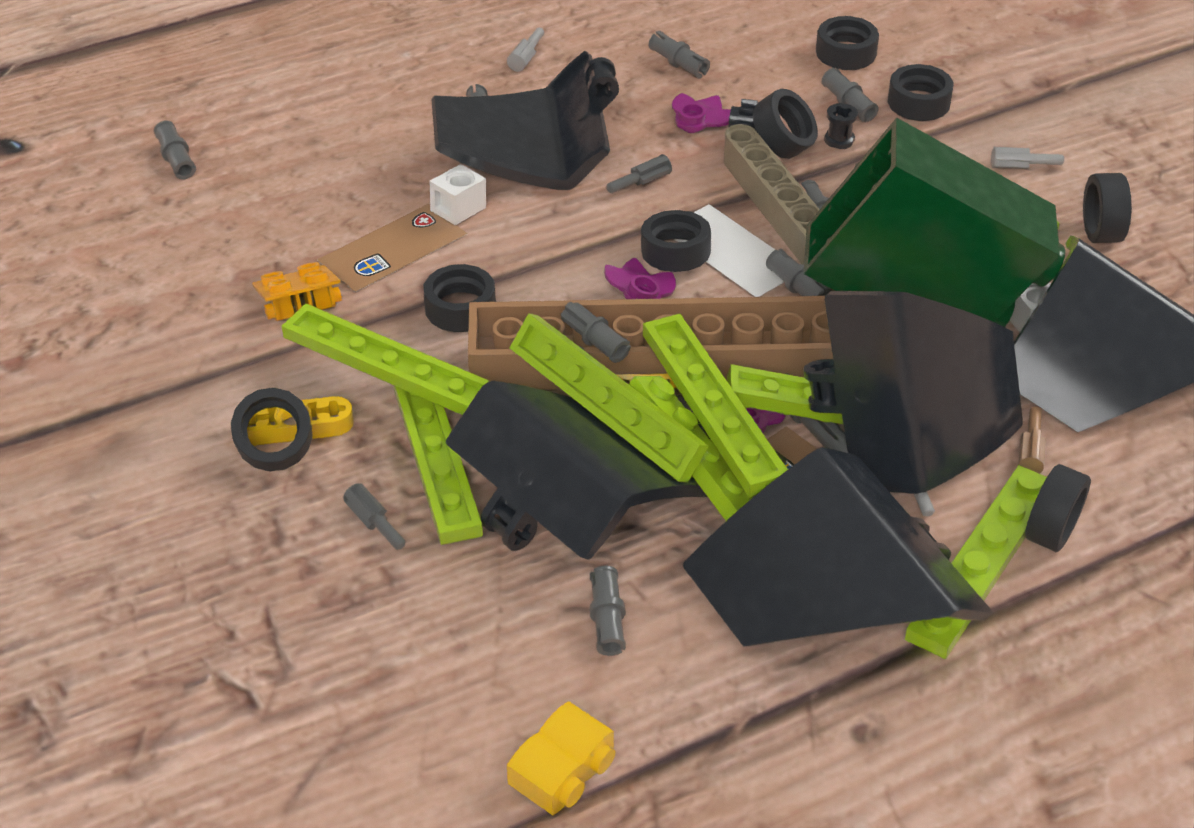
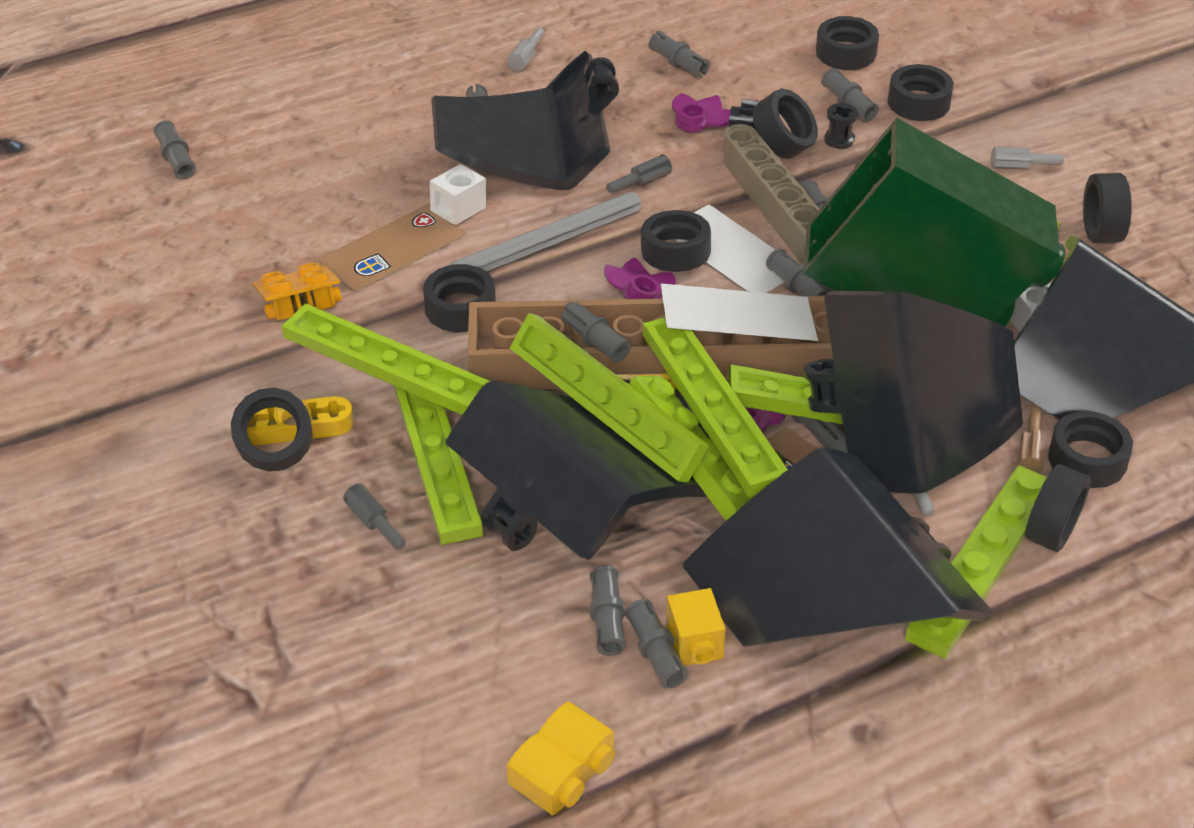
(553, 233): none -> light grey axle
(656, 643): none -> dark grey pin
(696, 626): none -> yellow brick
(738, 312): none -> white sticker
(1093, 428): none -> black tyre

